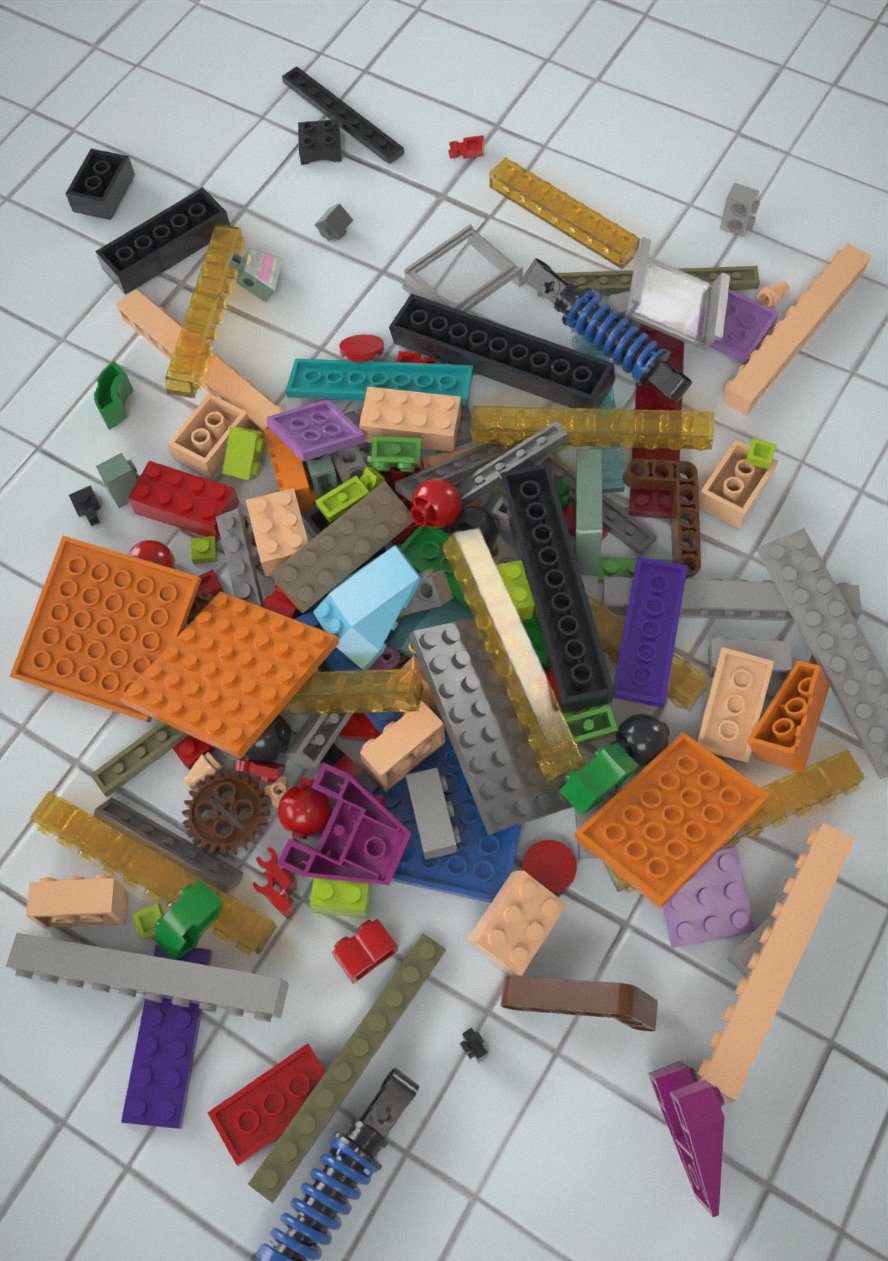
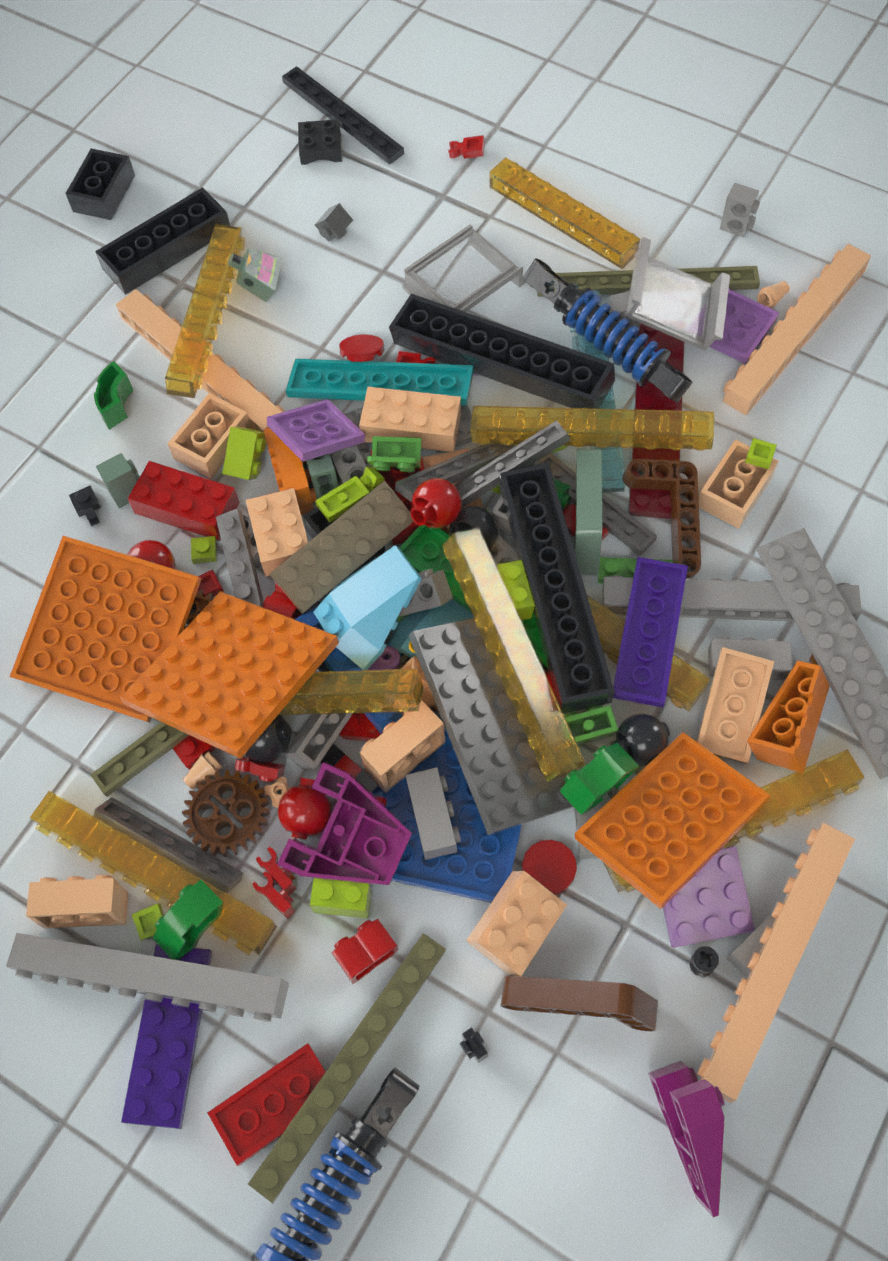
(704, 970): none -> black bush

